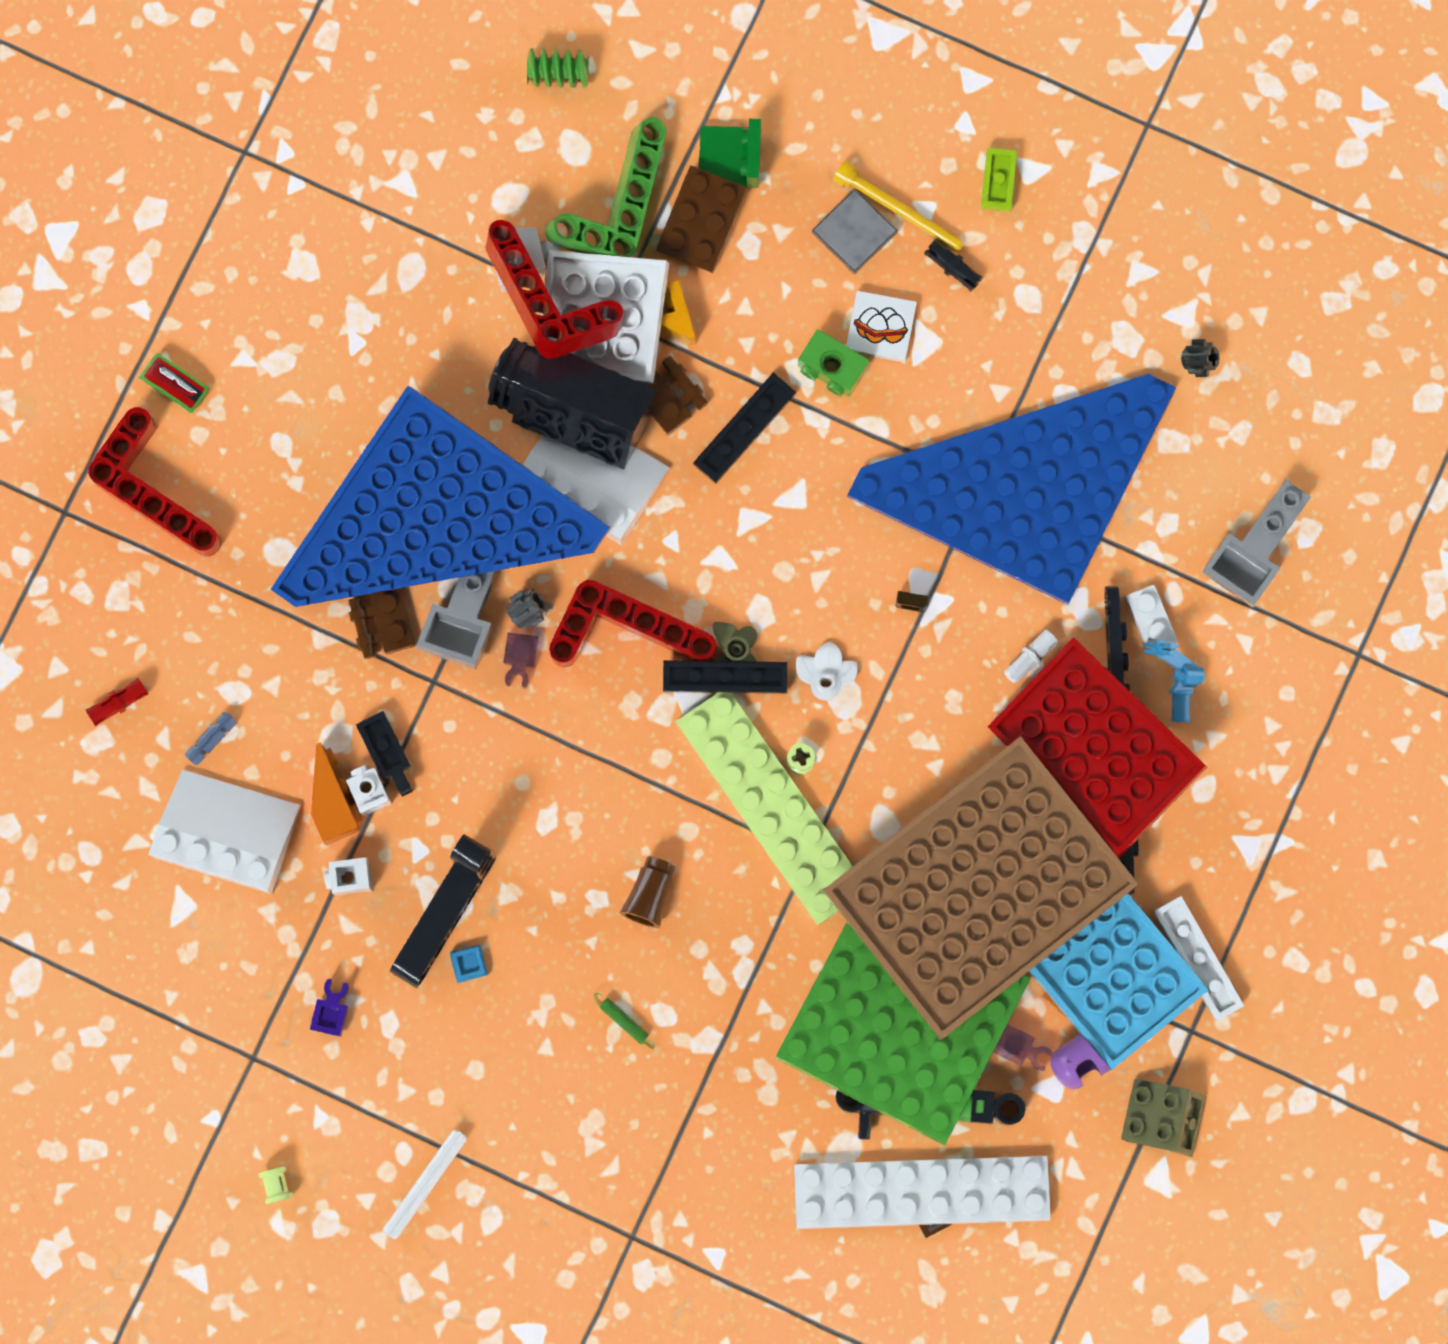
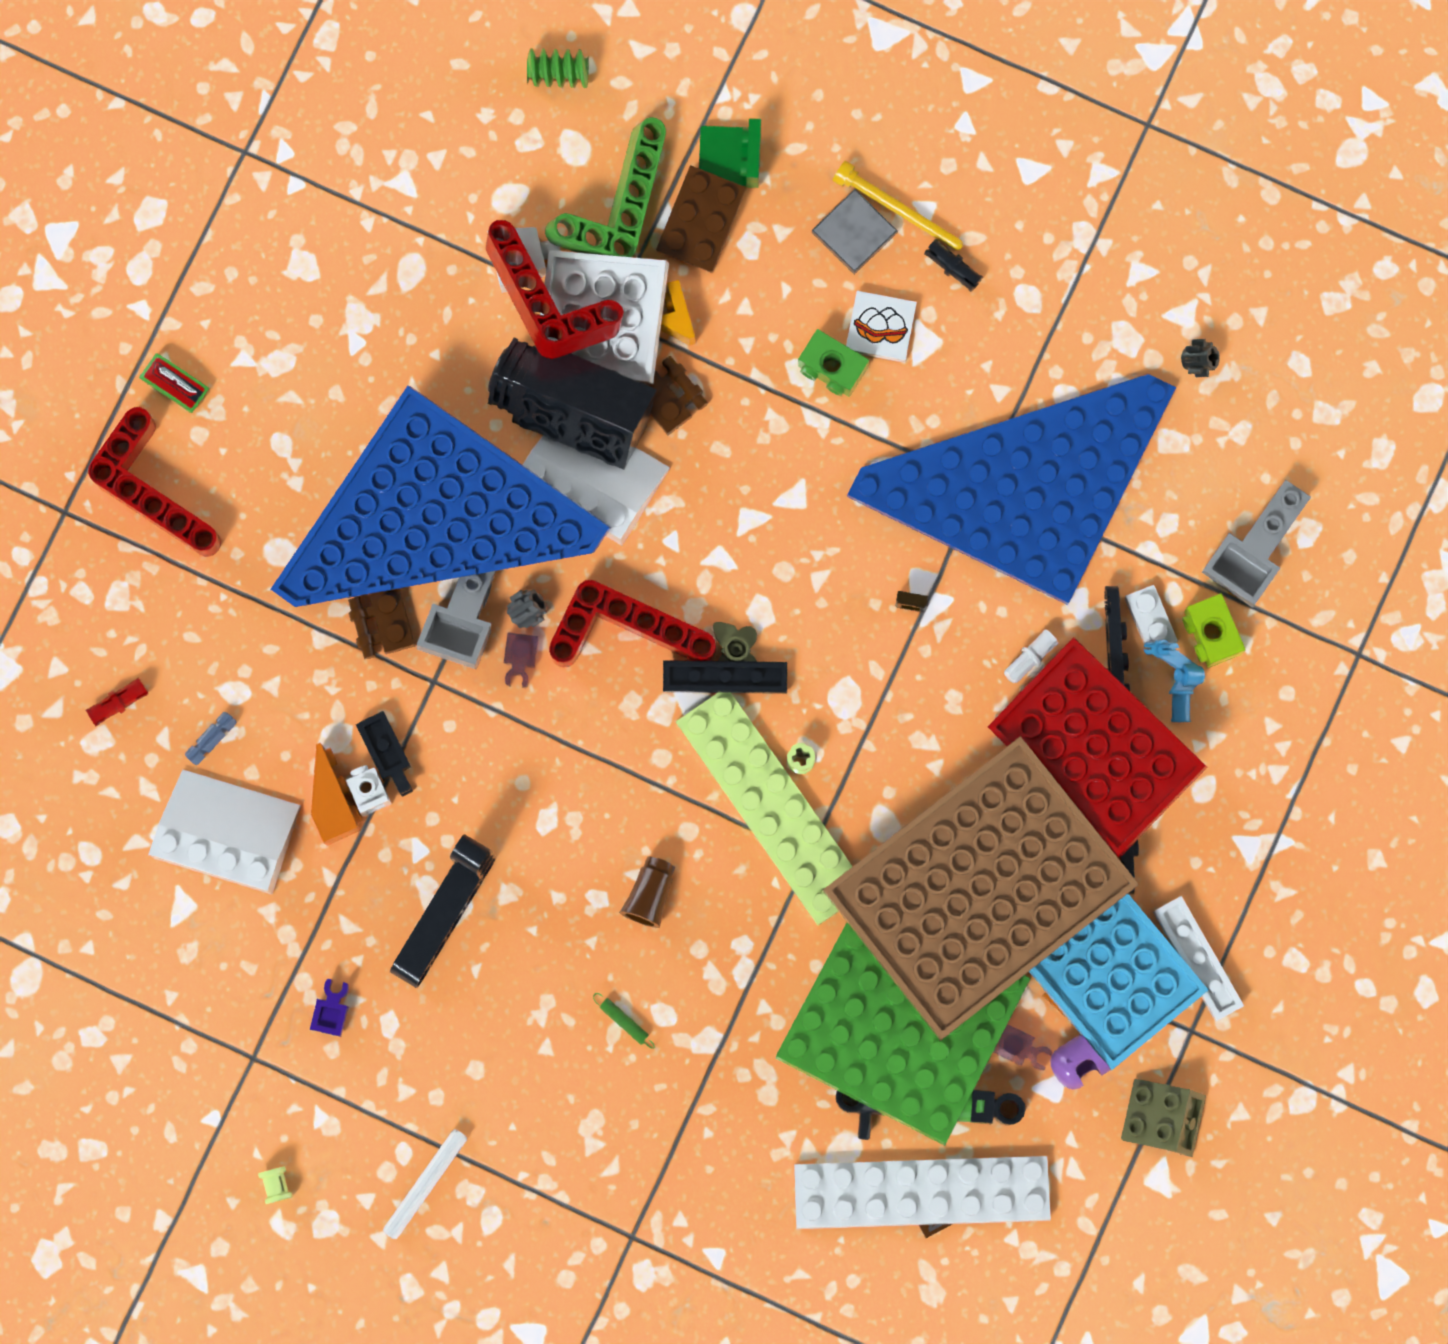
(358, 867): white brick -> none
(468, 964): dark azure tile -> none
(744, 428): black tile -> none
(826, 666): white plate -> none
(998, 180): lime plate -> none
(1216, 613): none -> lime brick

